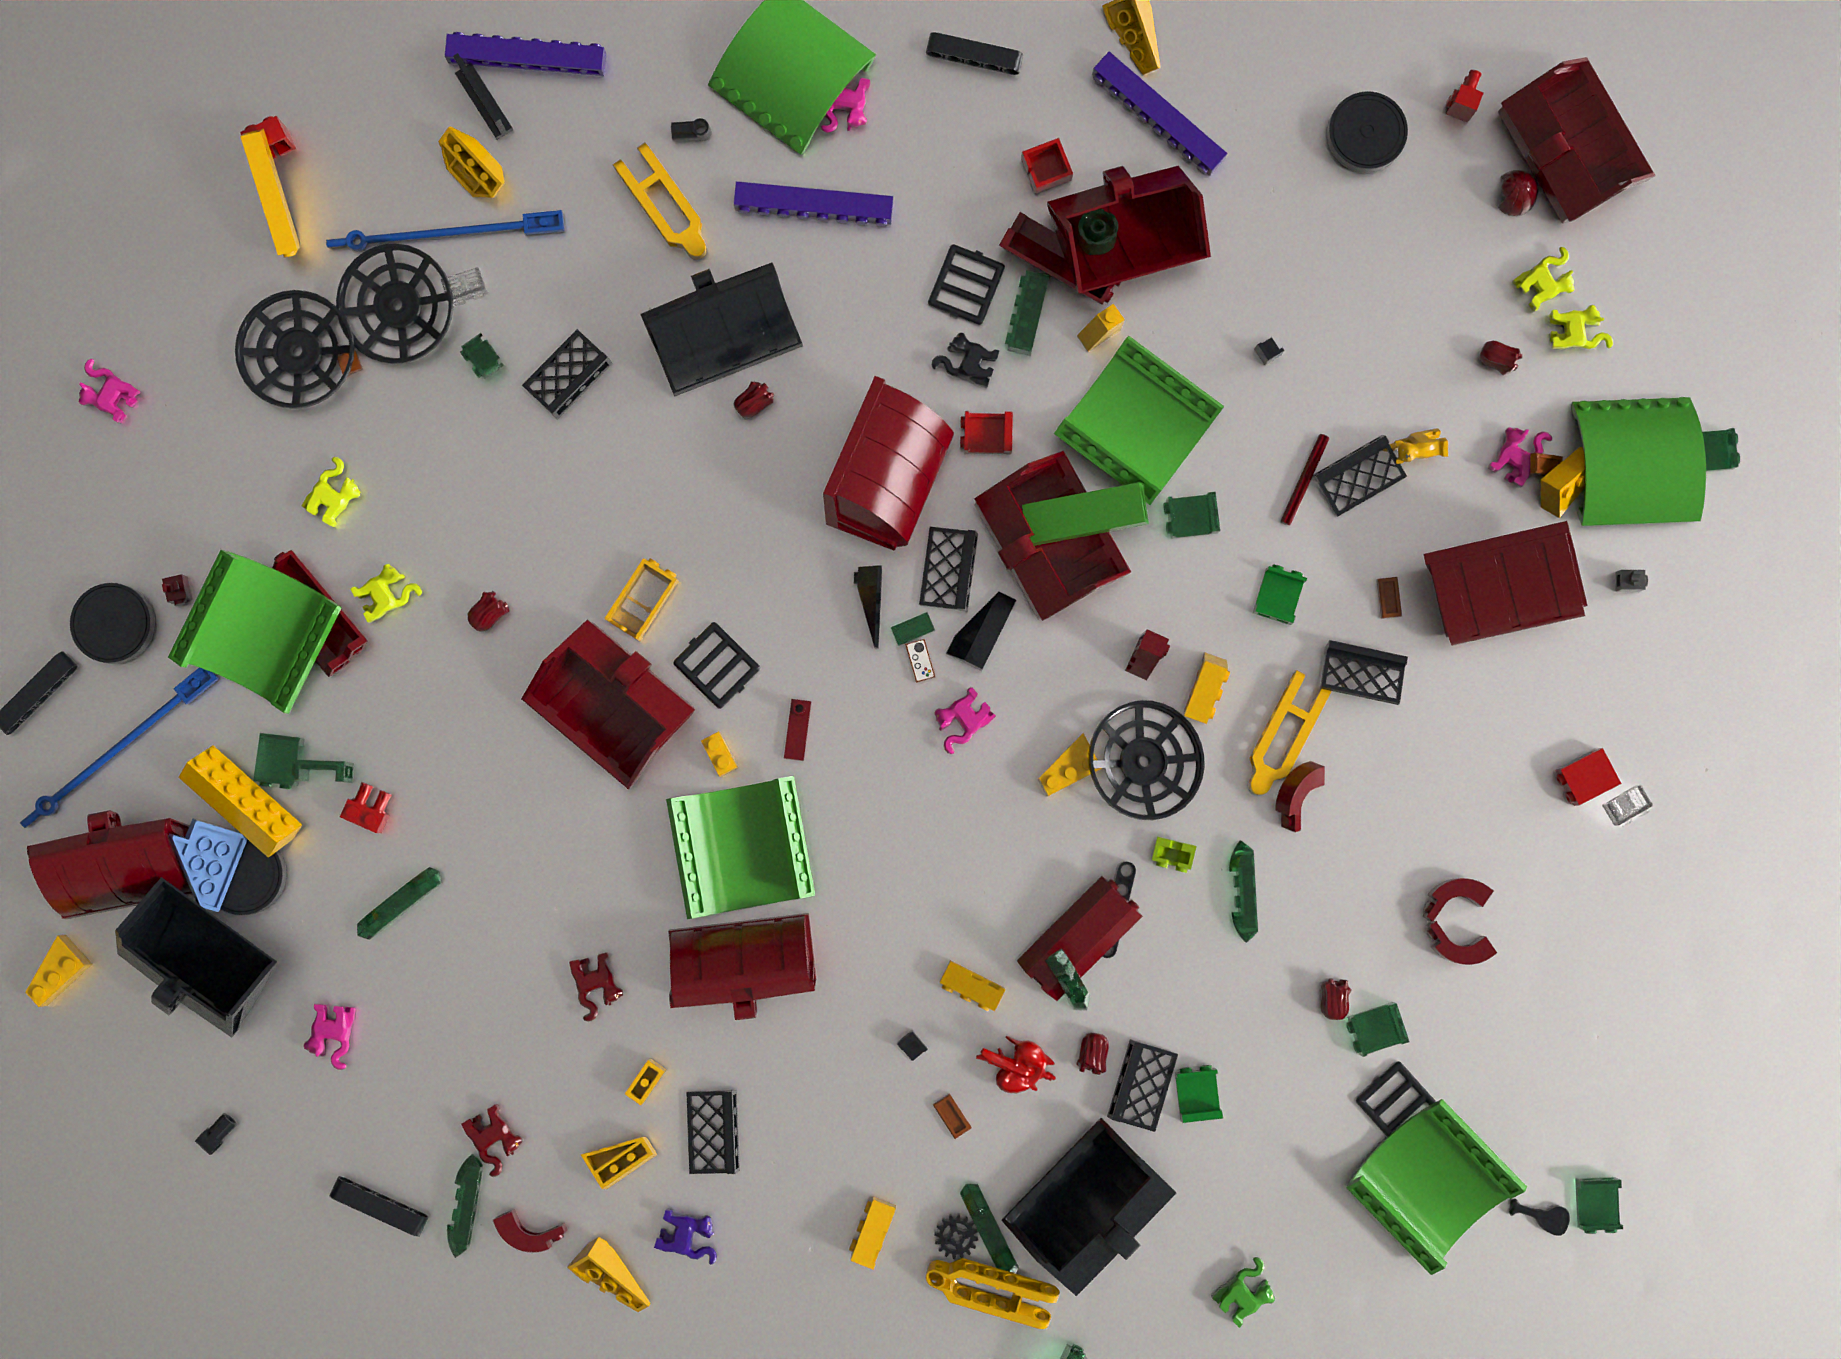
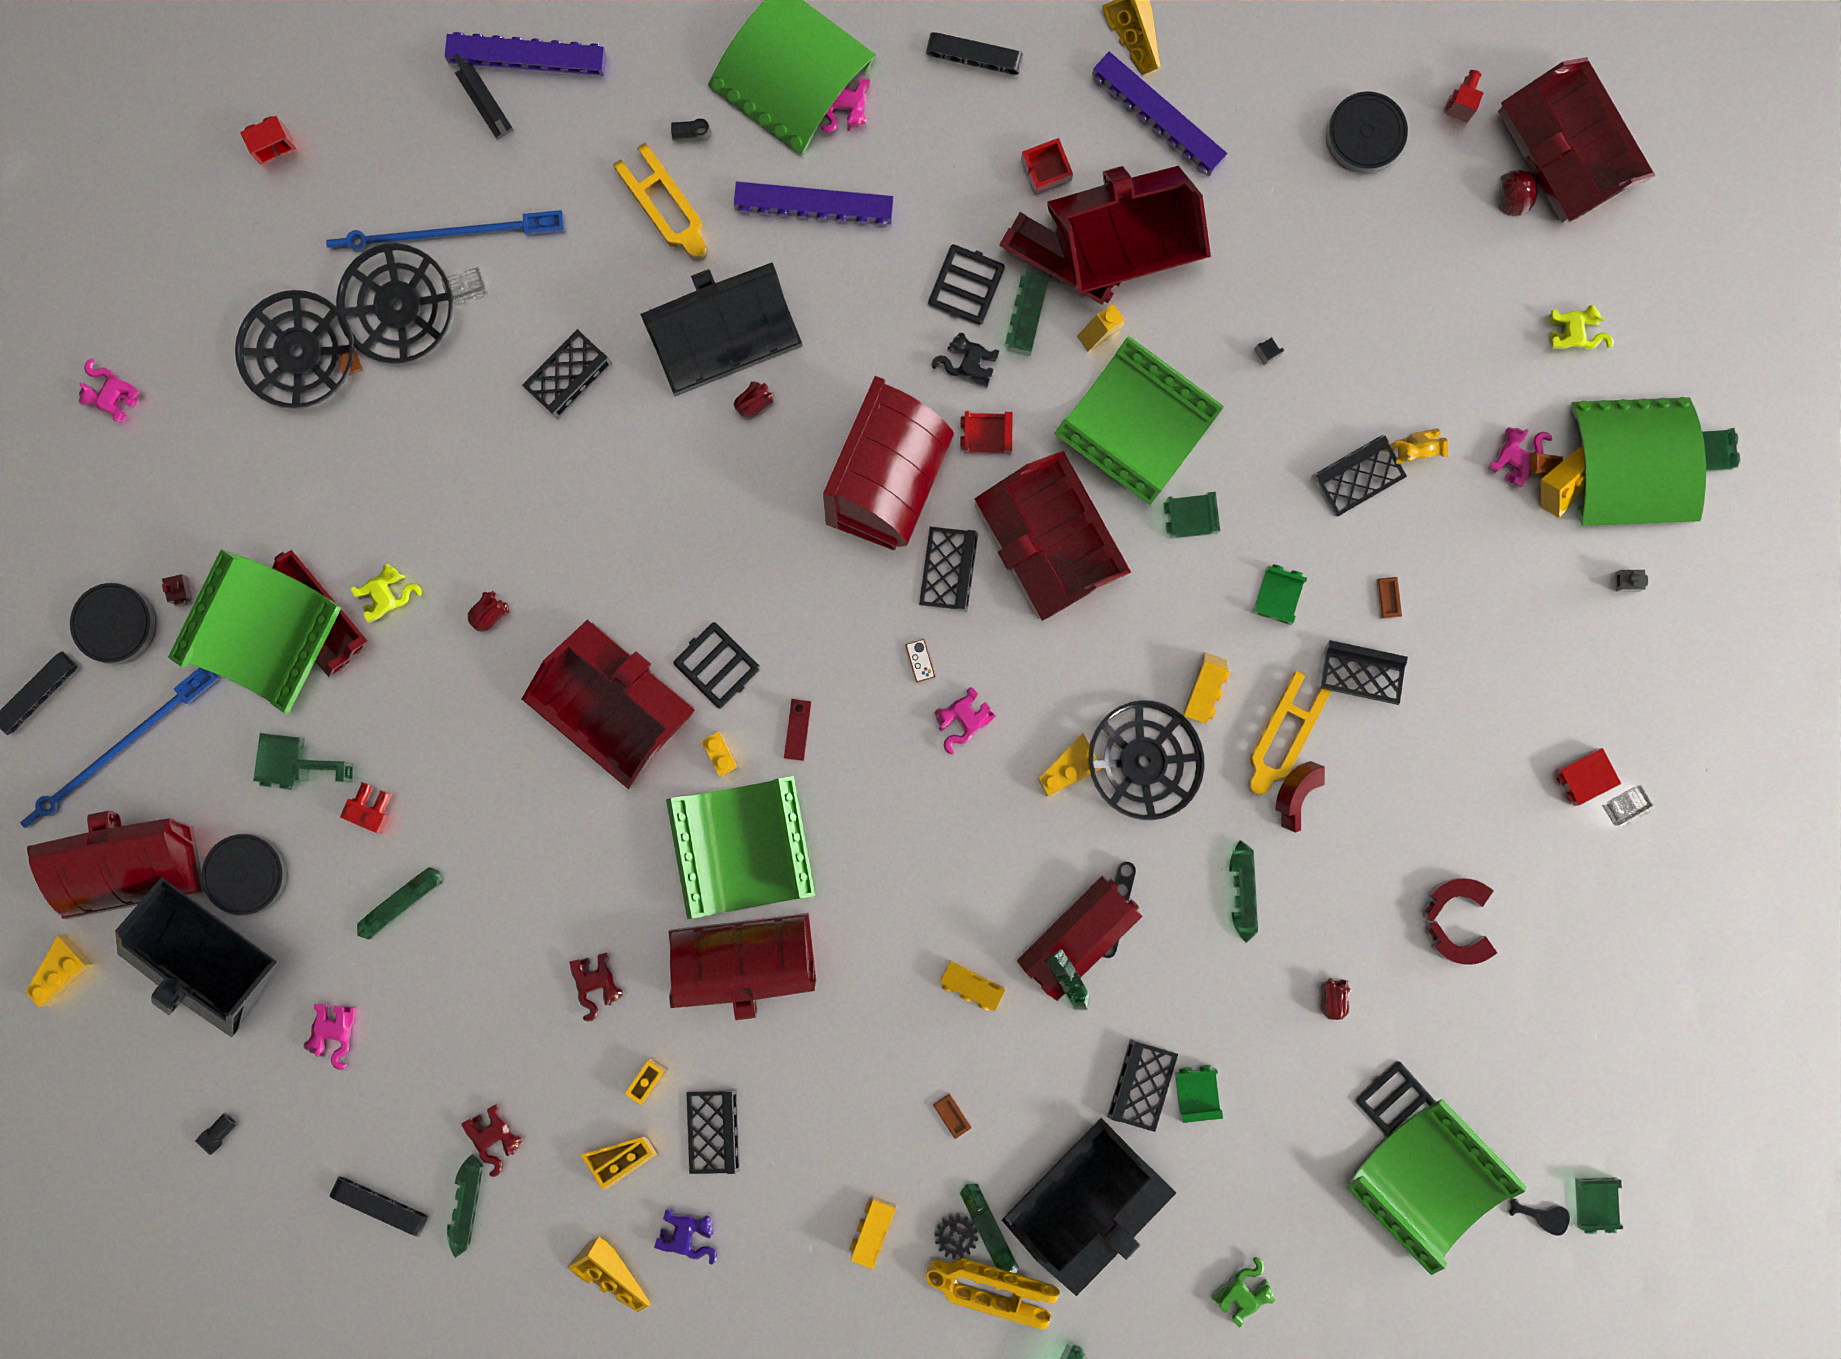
(208, 860): medium blue wing -> none
(240, 801): yellow brick -> none
(270, 192): yellow brick -> none
(325, 494): neon yellow animal -> none
(471, 164): yellow wedge -> none
(482, 356): clear green brick -> none
(522, 1239): dark red arch -> none
(642, 598): door -> none
(869, 588): black wedge -> none
(912, 629): clear green tile -> none
(912, 1045): black panel -> none
(980, 634): black wedge -> none
(1023, 1070): red hair -> none
(1086, 513): bright green brick -> none
(1093, 1053): dark red piece -> none
(1097, 232): clear green brick -> none
(1147, 653): dark red wedge -> none
(1173, 853): lime cylinder -> none
(1305, 479): dark red axle -> none
(1377, 1029): clear green panel -> none
(1500, 356): dark red piece -> none
(1507, 583): dark red piece -> none
(1543, 282): neon yellow animal -> none

